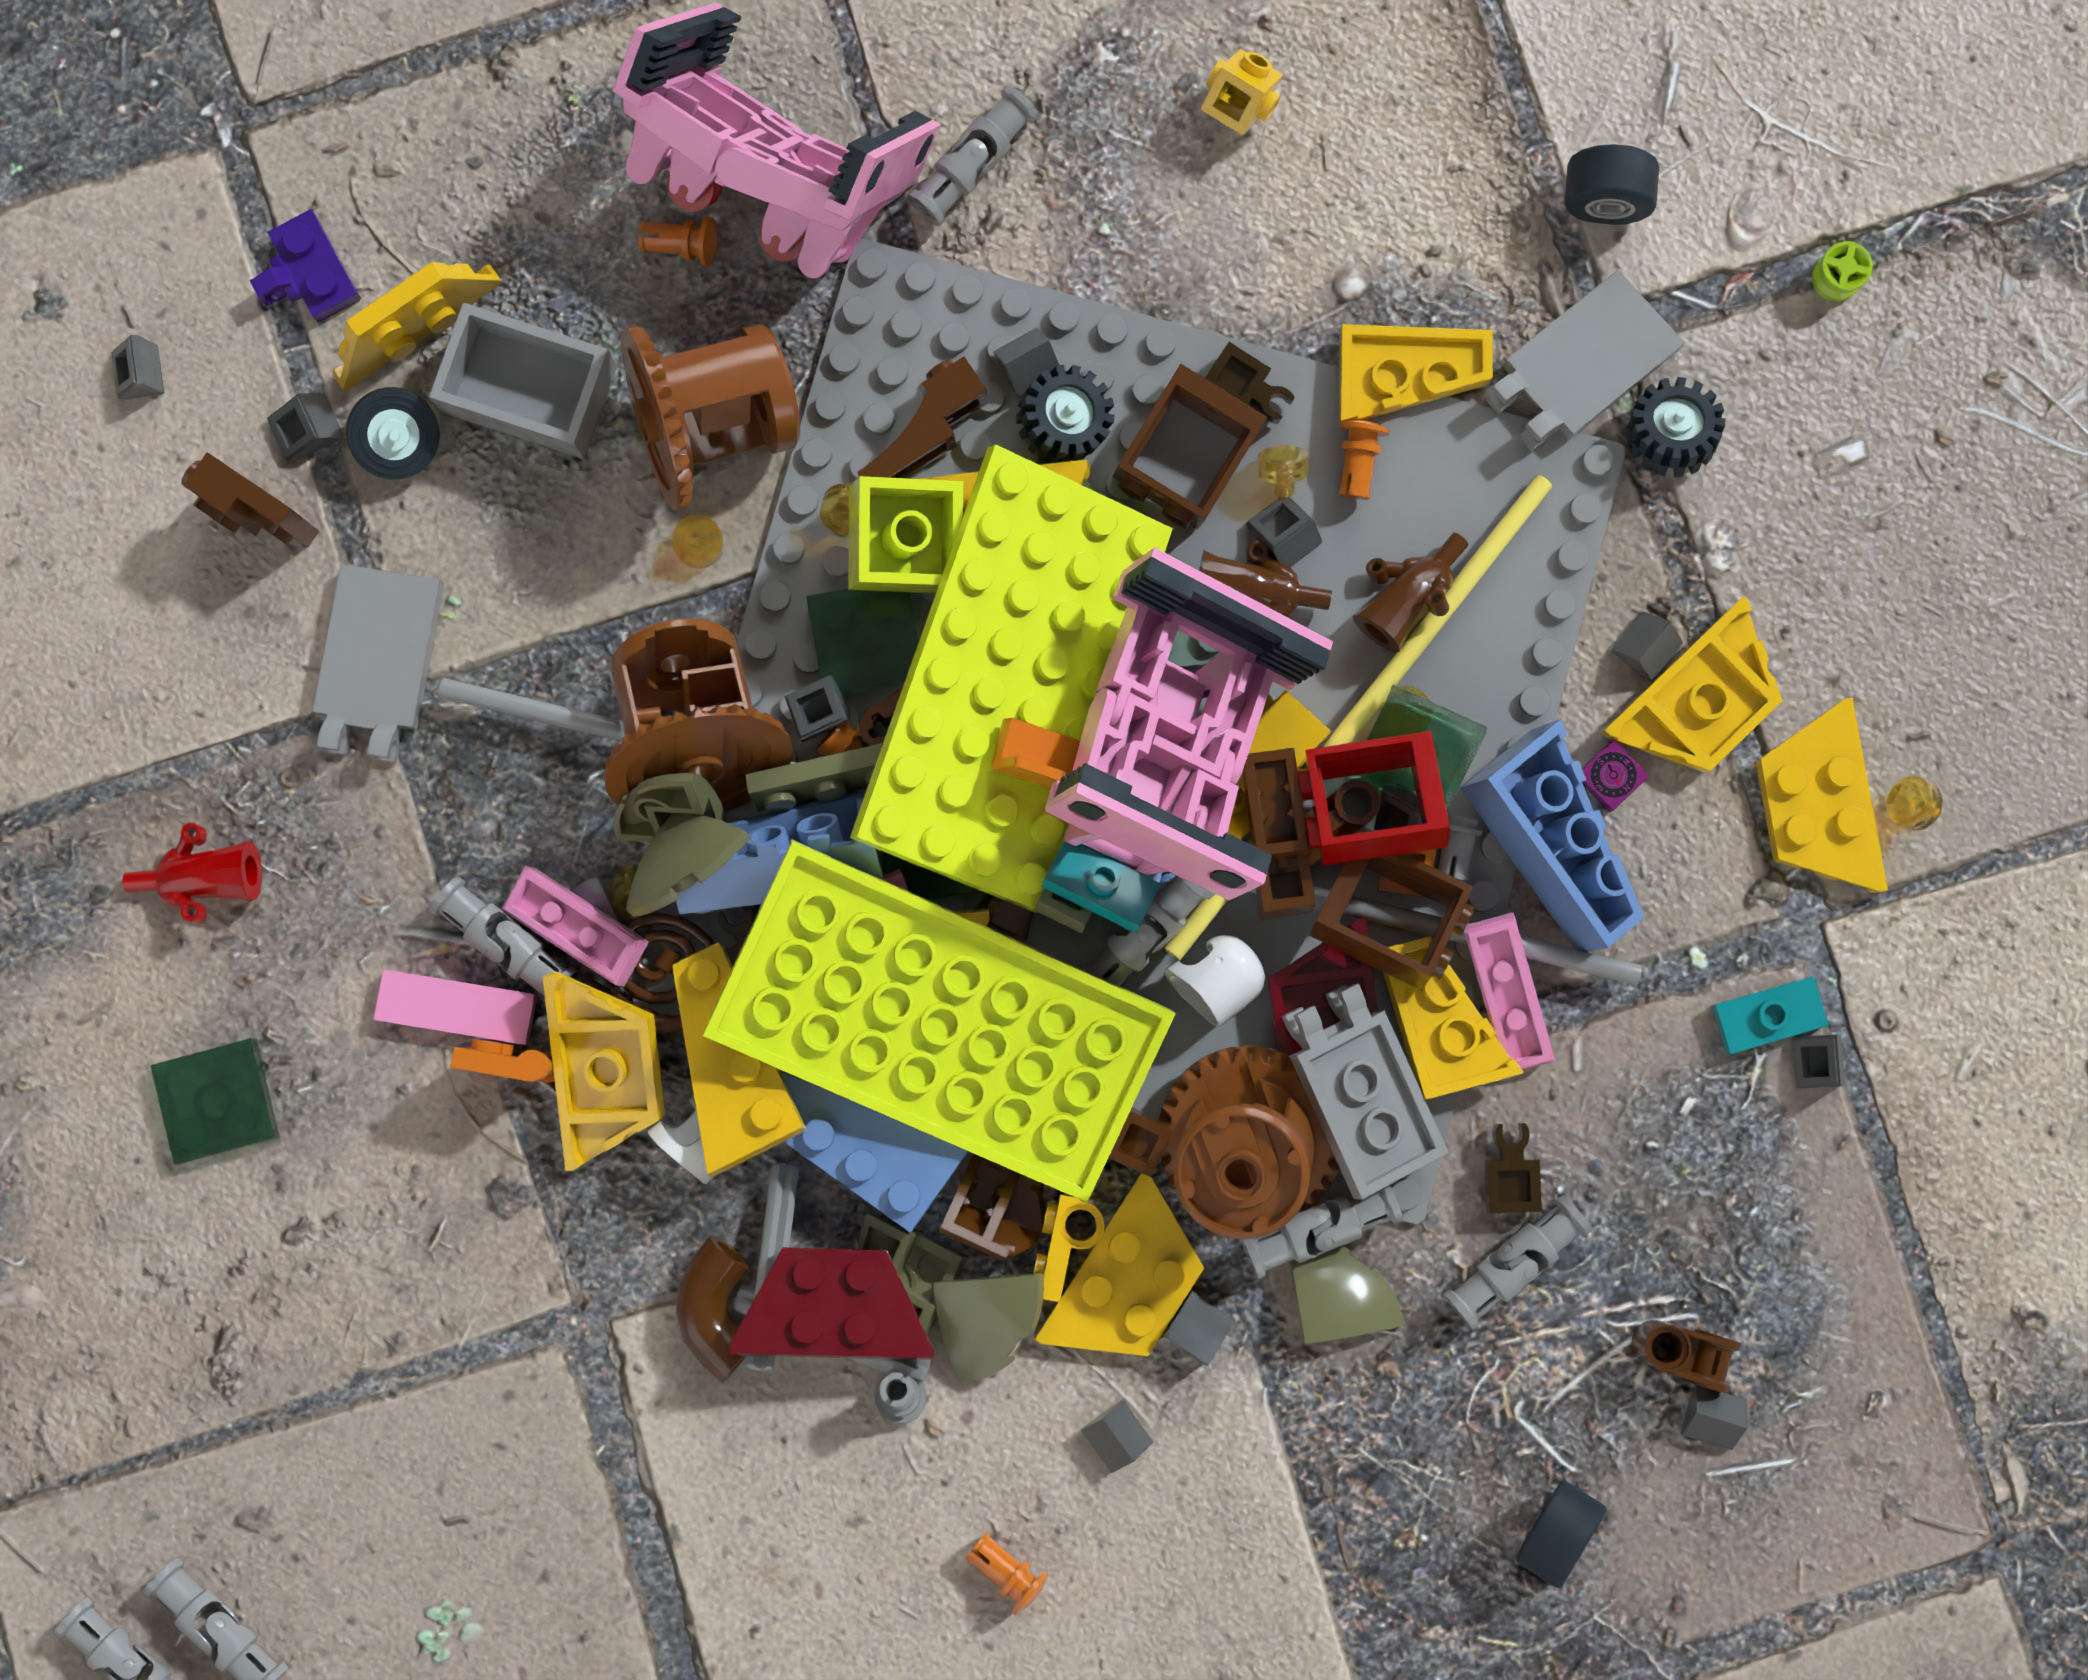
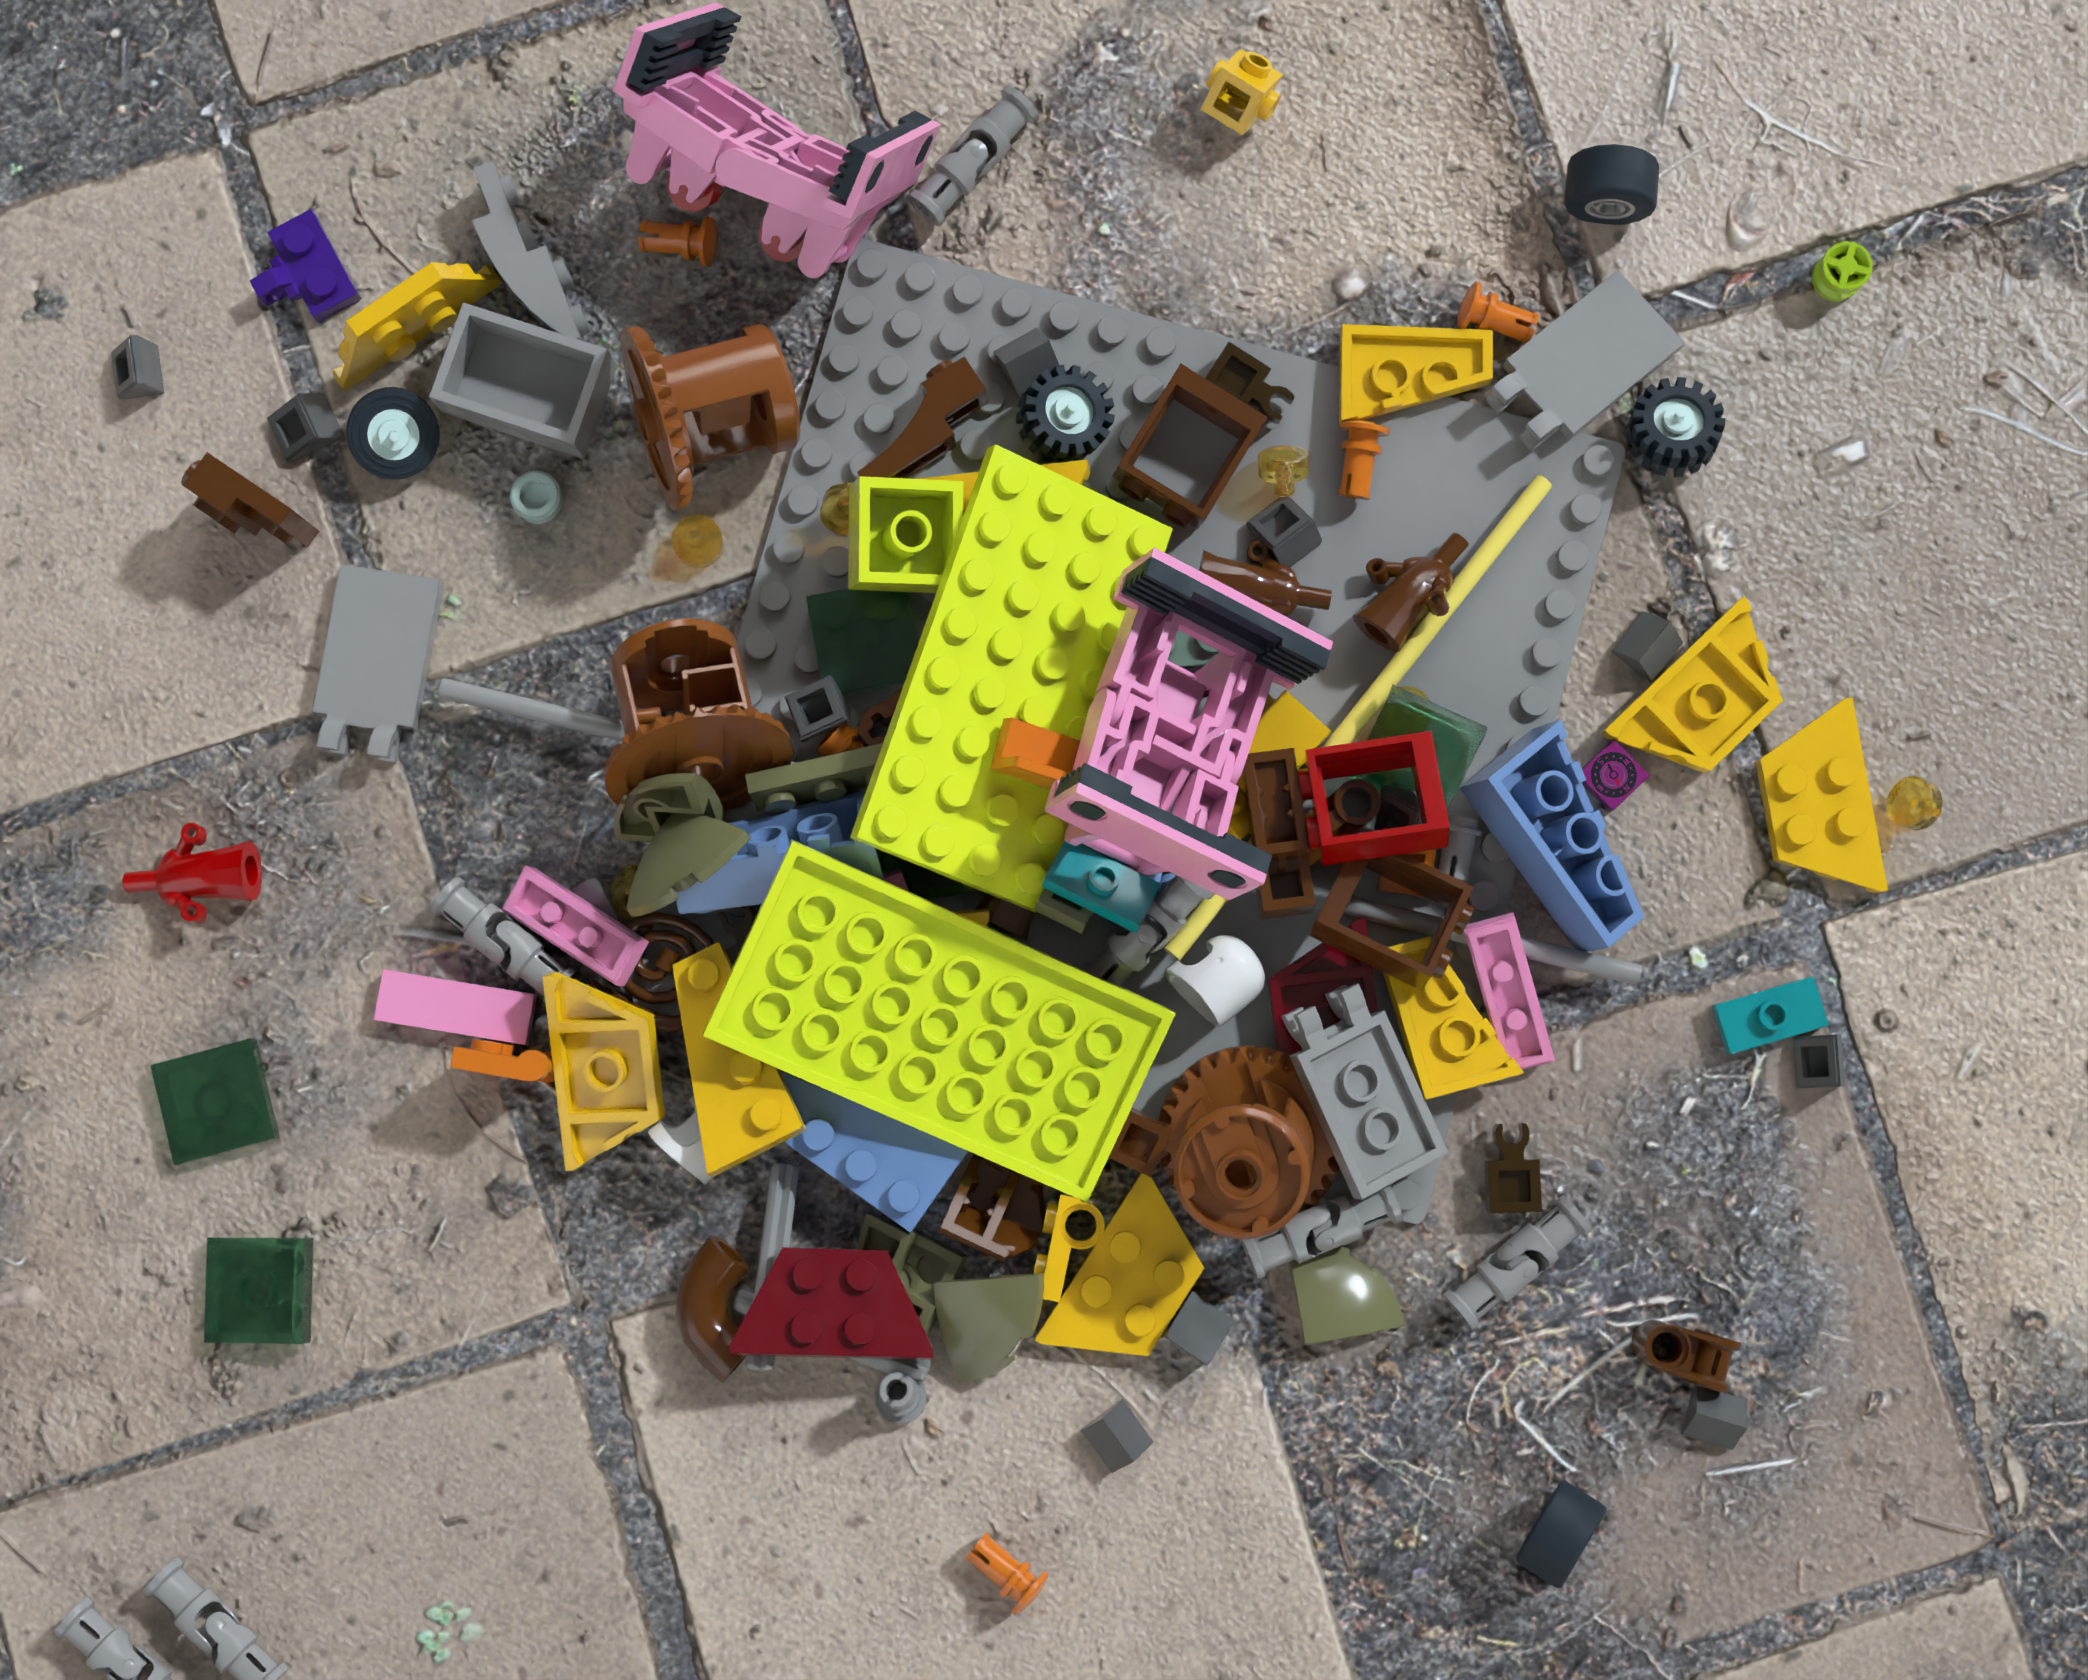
(258, 1290): none -> clear green plate
(526, 269): none -> light grey slope
(536, 497): none -> light aqua tile
(1495, 315): none -> orange pin

